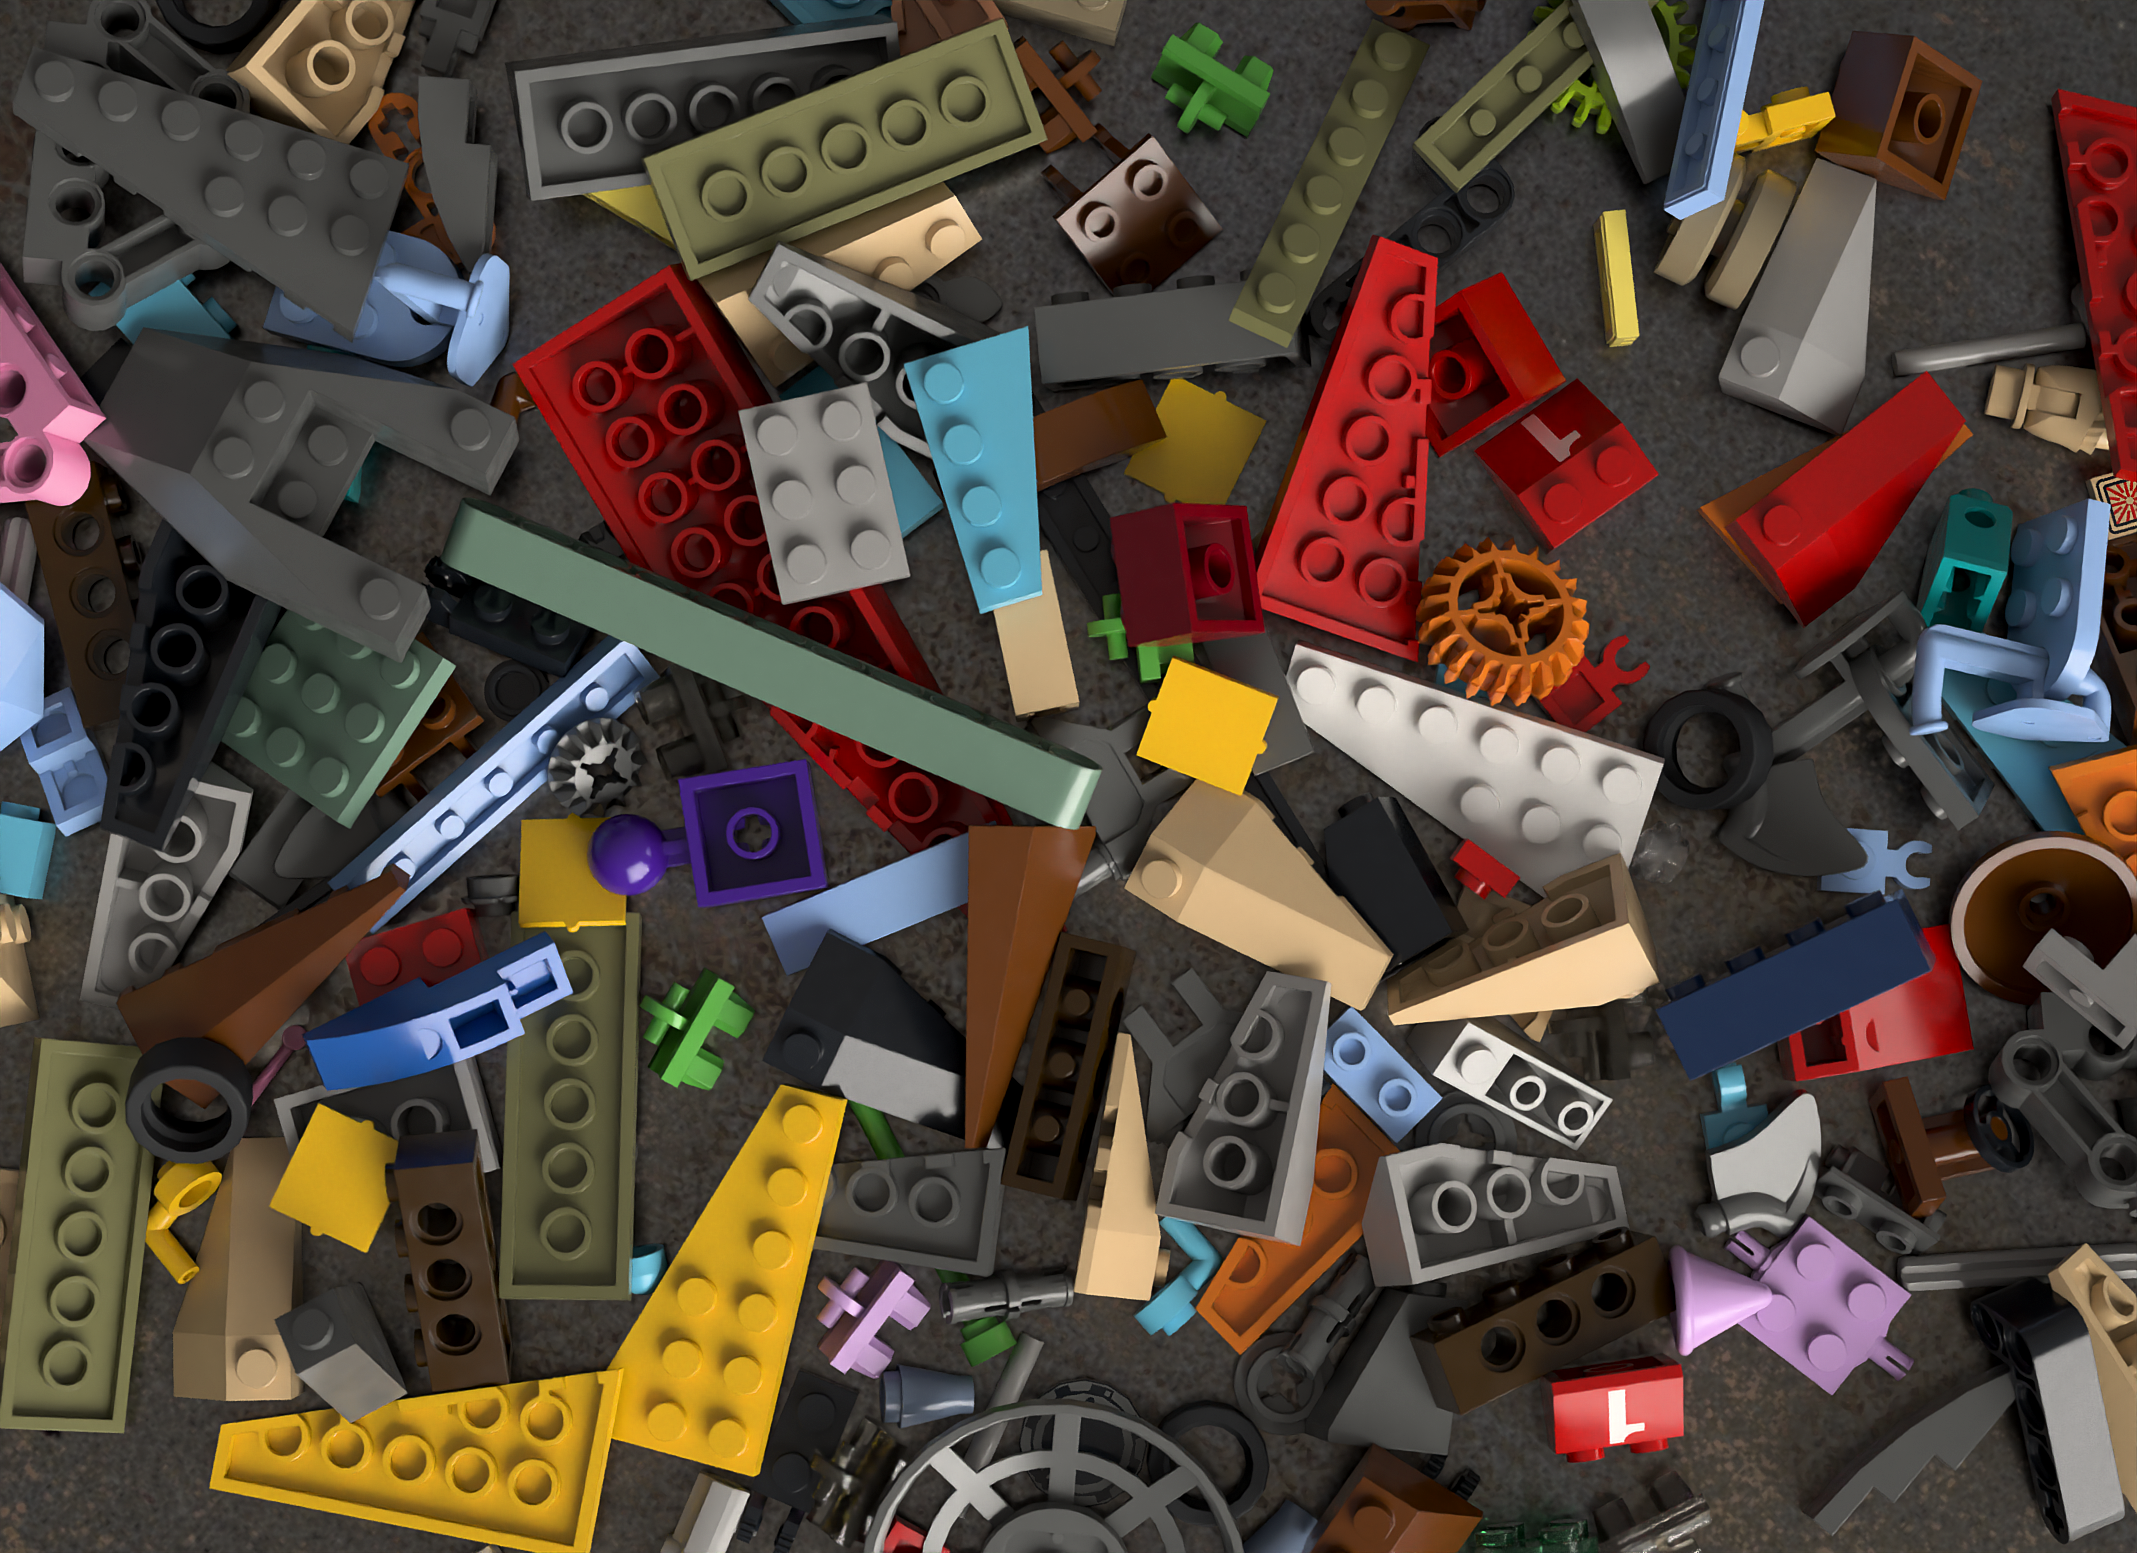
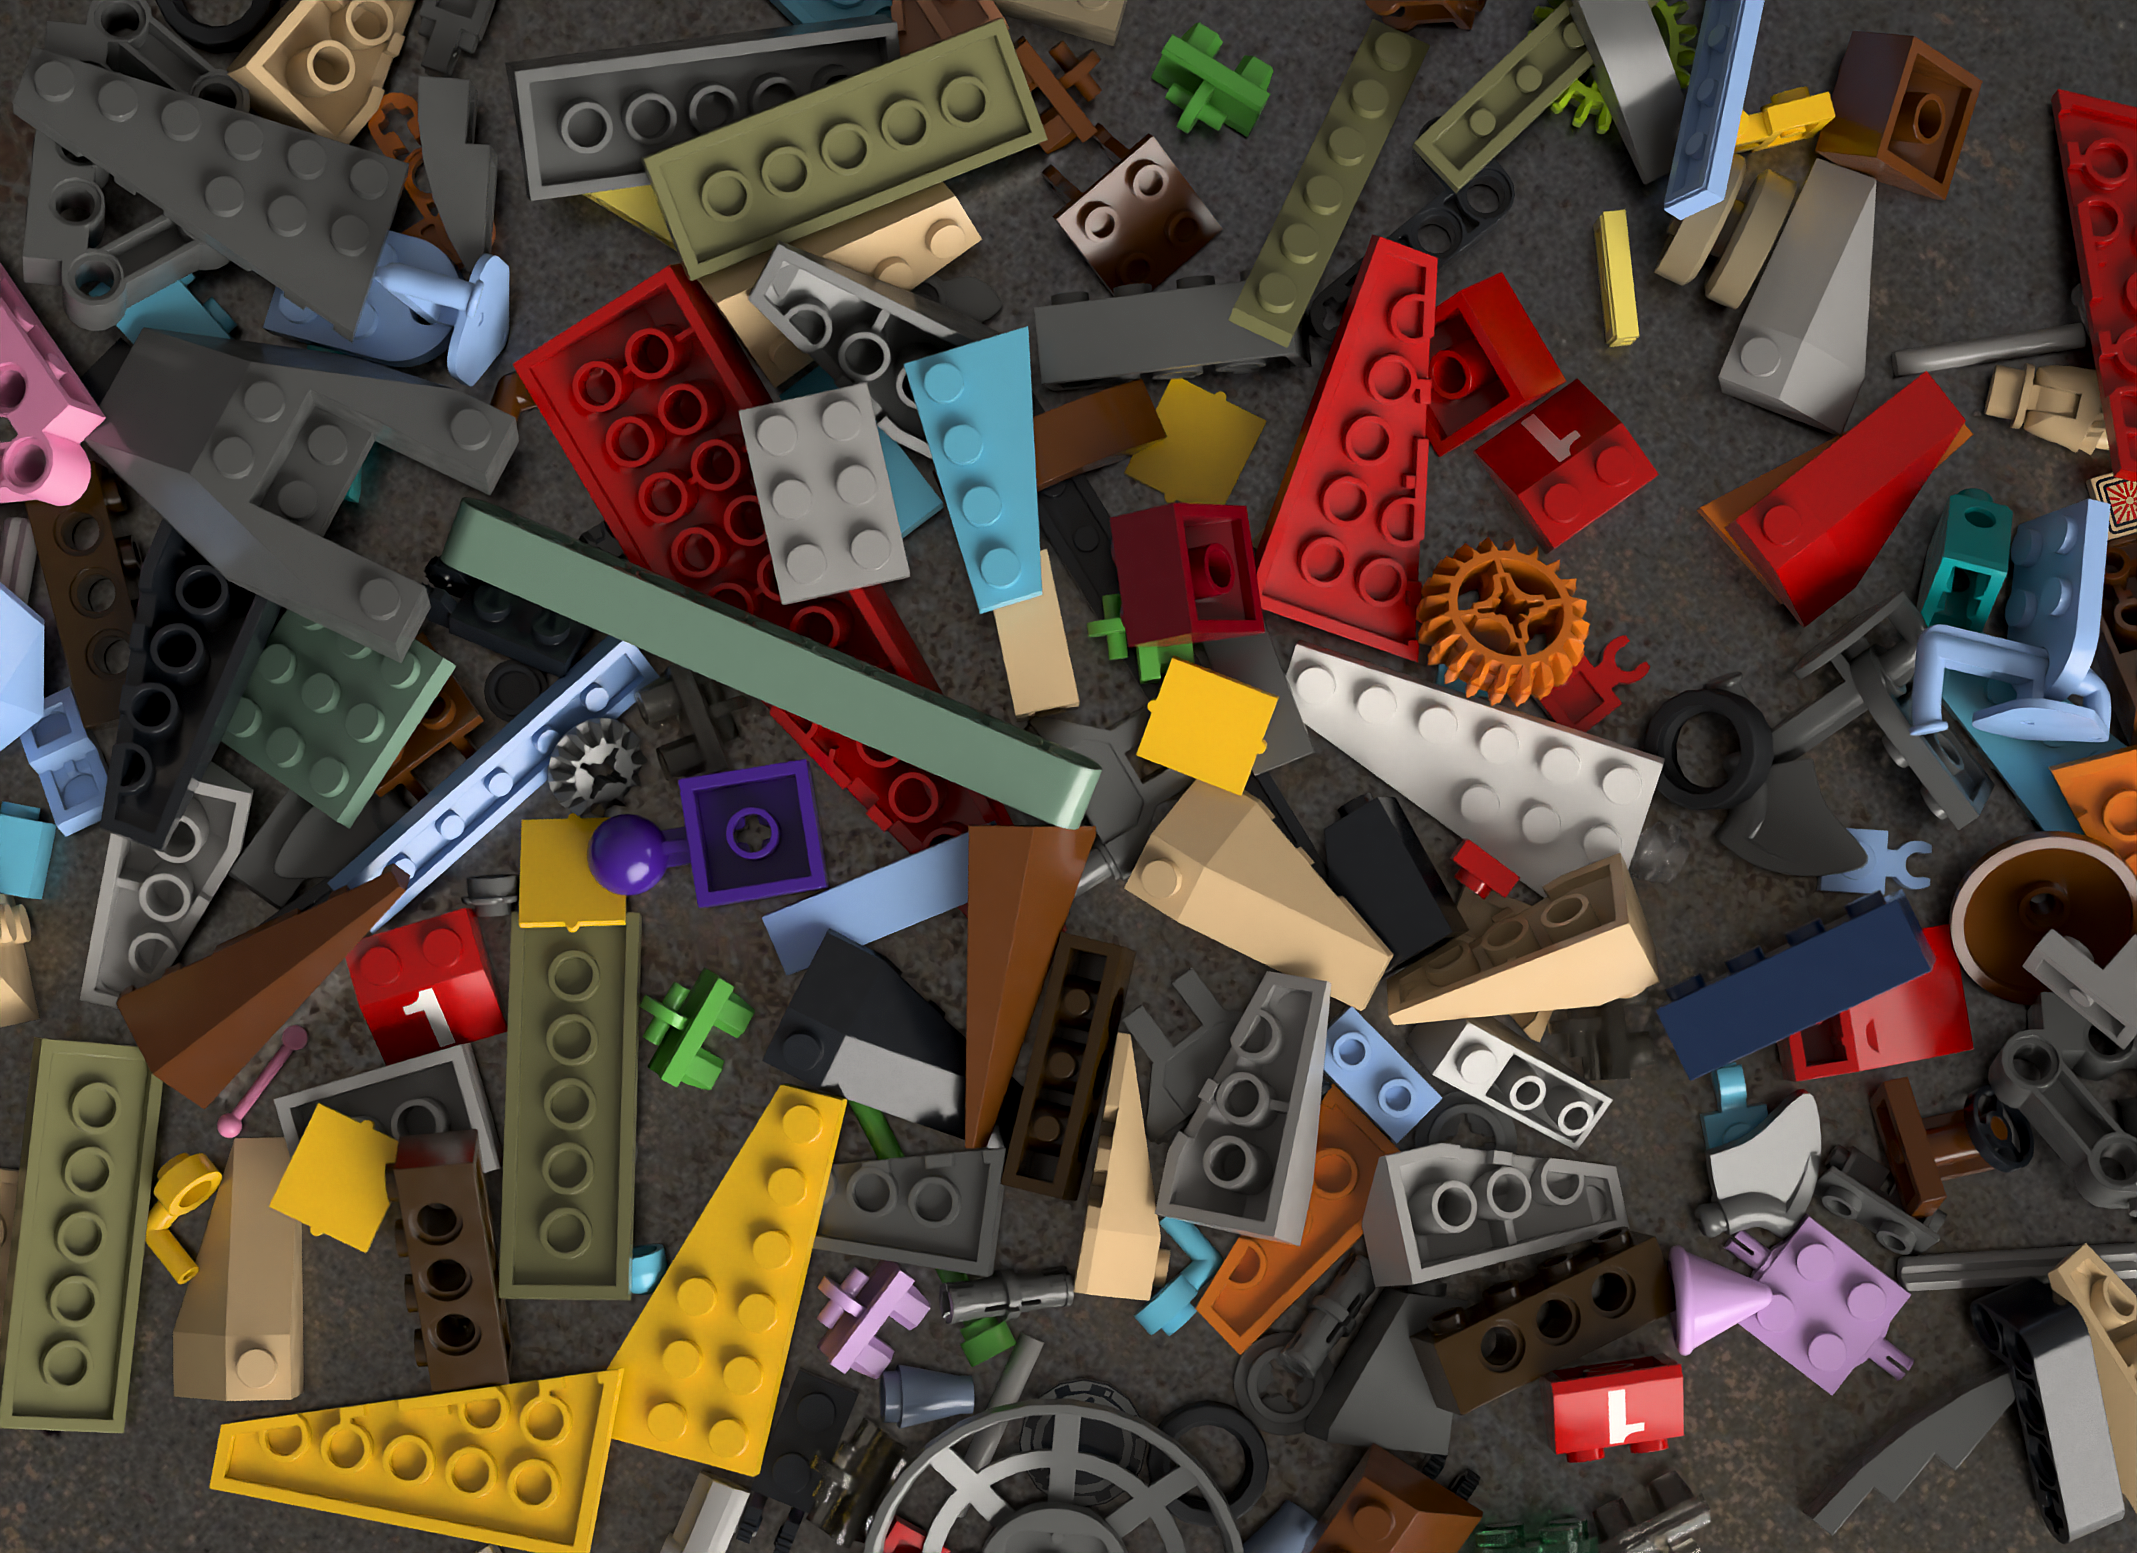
(180, 1139): black tyre -> none
(342, 1351): dark grey slope -> none
(440, 1025): blue slope -> none

